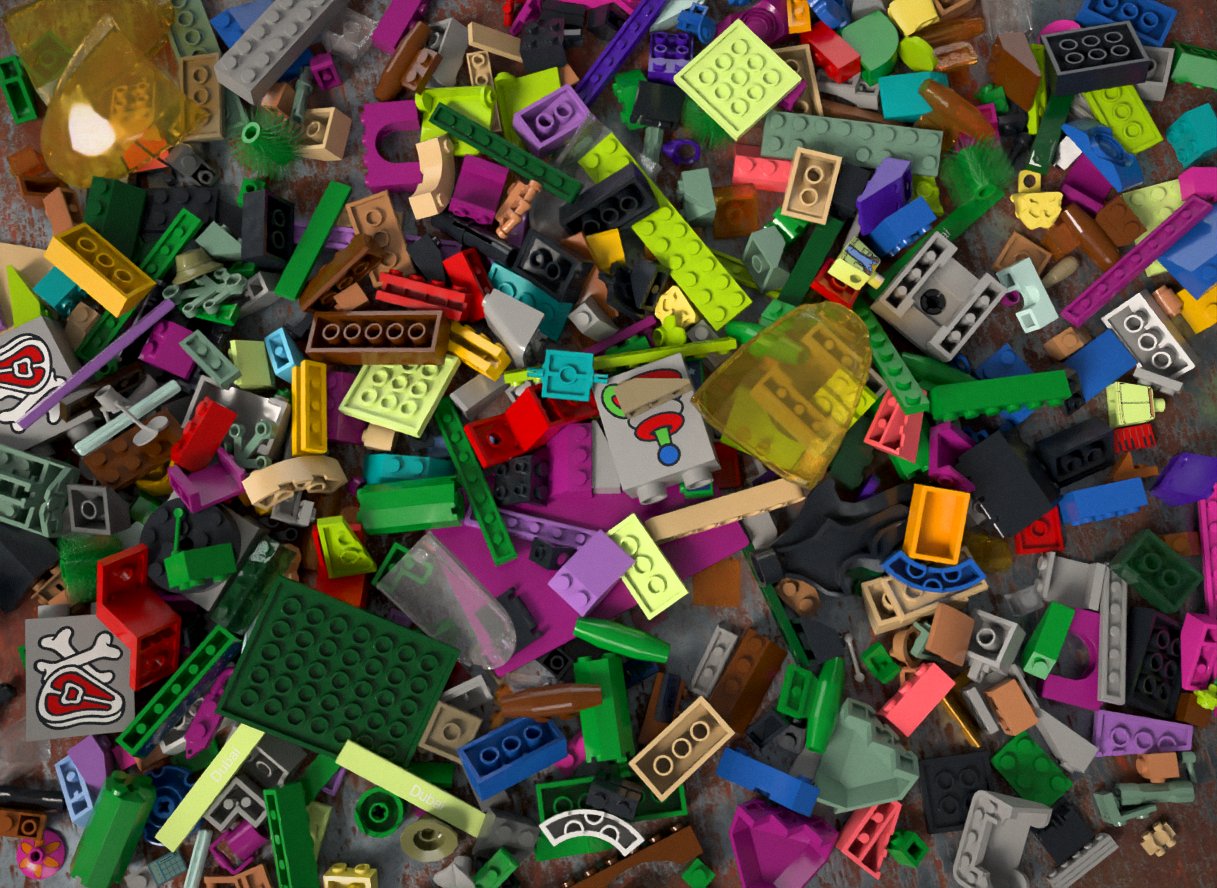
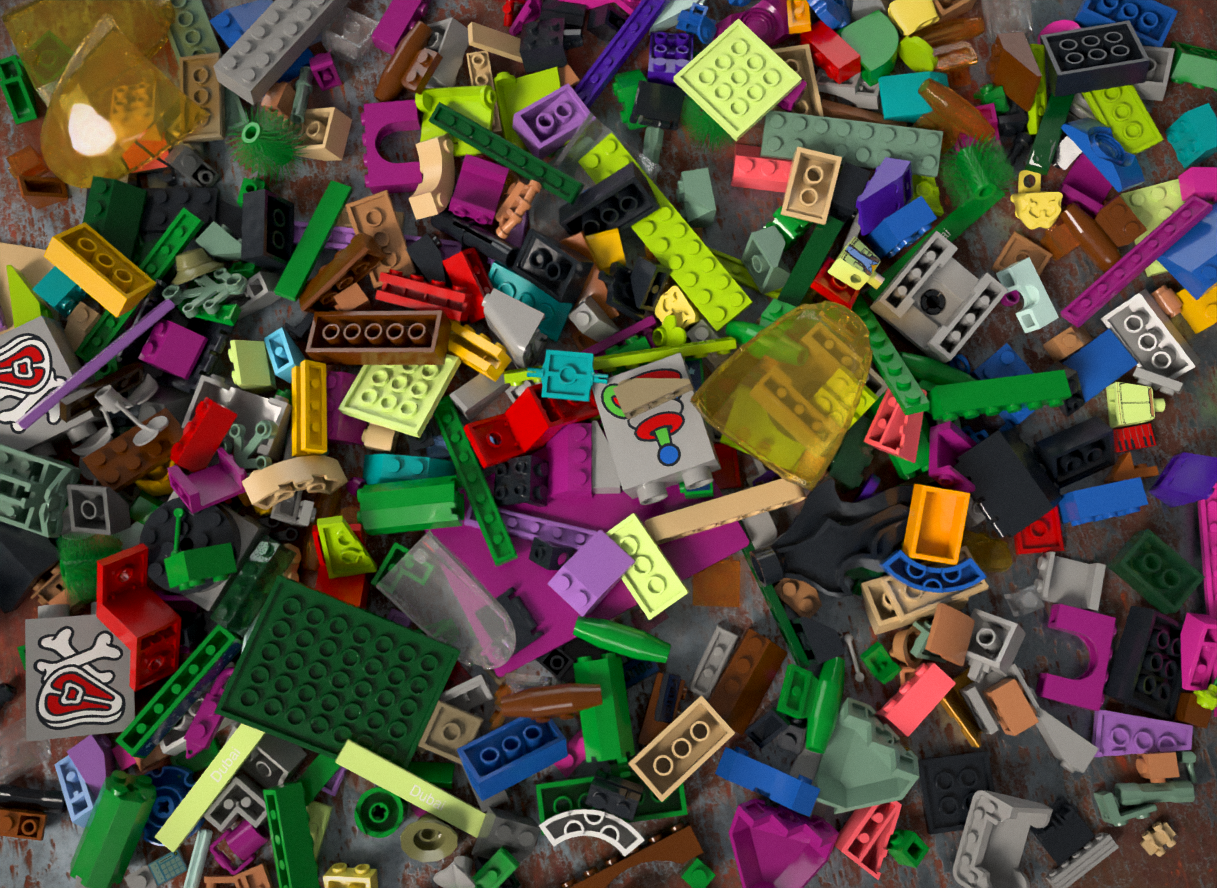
(51, 851): dark pink dish -> none
(63, 209): nougat brick -> none
(122, 421): light aqua axle -> none
(210, 359): sand green plate -> none
(573, 846): green slope -> none
(671, 149): dark purple piece -> none
(735, 210): clear orange slope -> none
(1029, 770): green plate -> none
(1047, 640): green slope -> none
(1060, 271): dark tan piece -> none
(1112, 639): light grey tile -> none
(1184, 543): dark orange slope -> none

